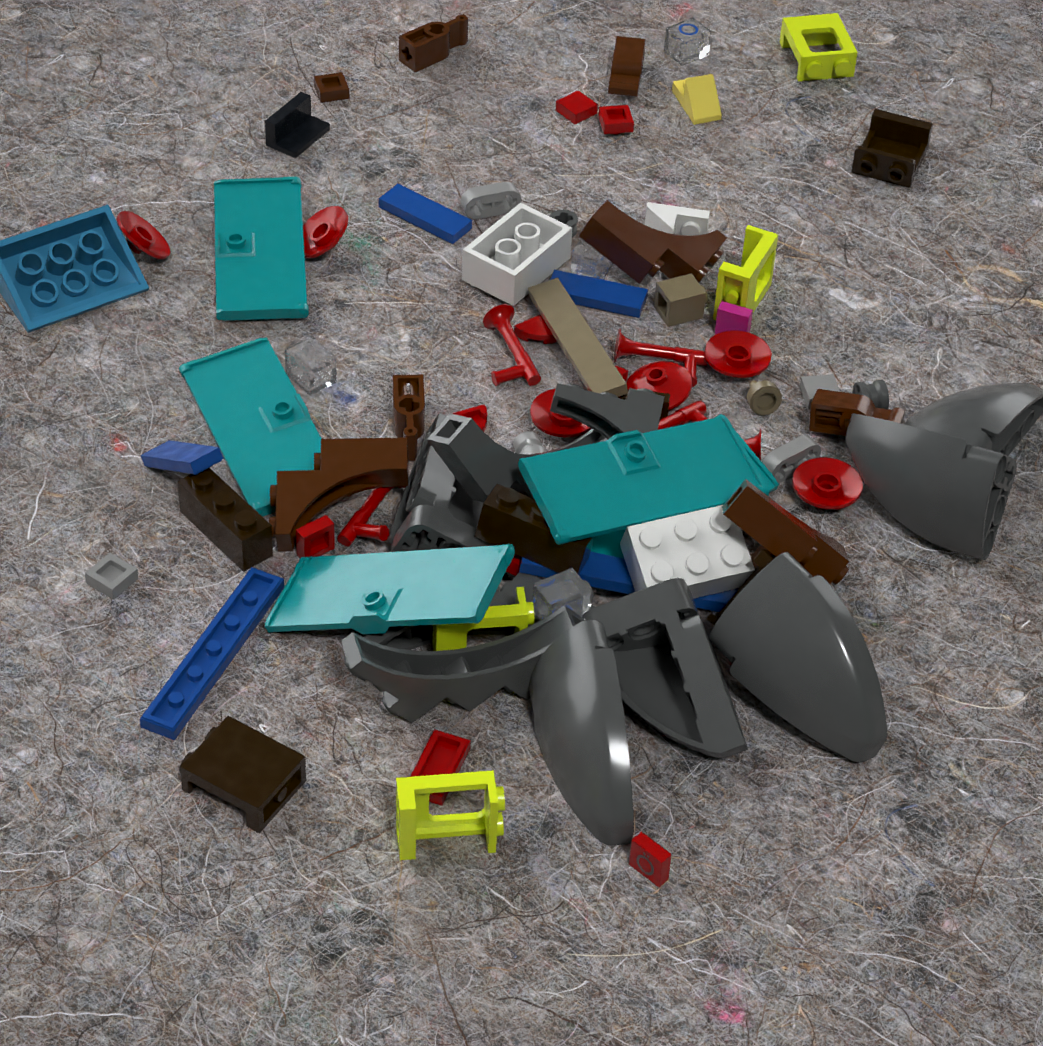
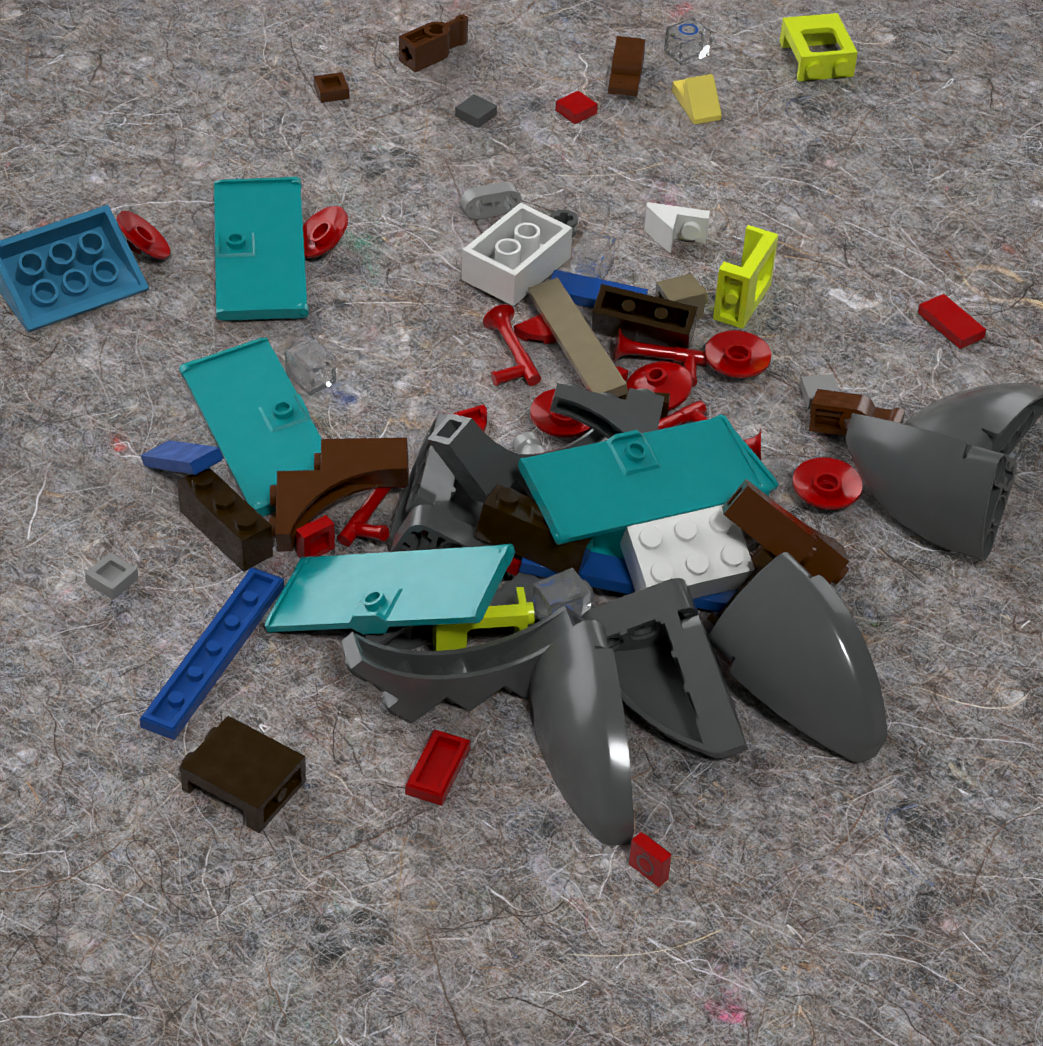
(293, 128): black panel -> none
(409, 410): reddish brown piece -> none
(416, 823): neon yellow window -> none
(425, 213): blue tile -> none
(476, 110): none -> dark grey tile
(616, 119): red plate -> none
(643, 317): none -> dark brown brick
(645, 251): reddish brown arch -> none
(733, 318): dark pink tile -> none
(763, 397): dark tan tile -> none
(786, 458): light grey beam -> none
(876, 392): dark grey wheel -> none
(892, 148): dark brown panel -> none
(952, 321): none -> red tile

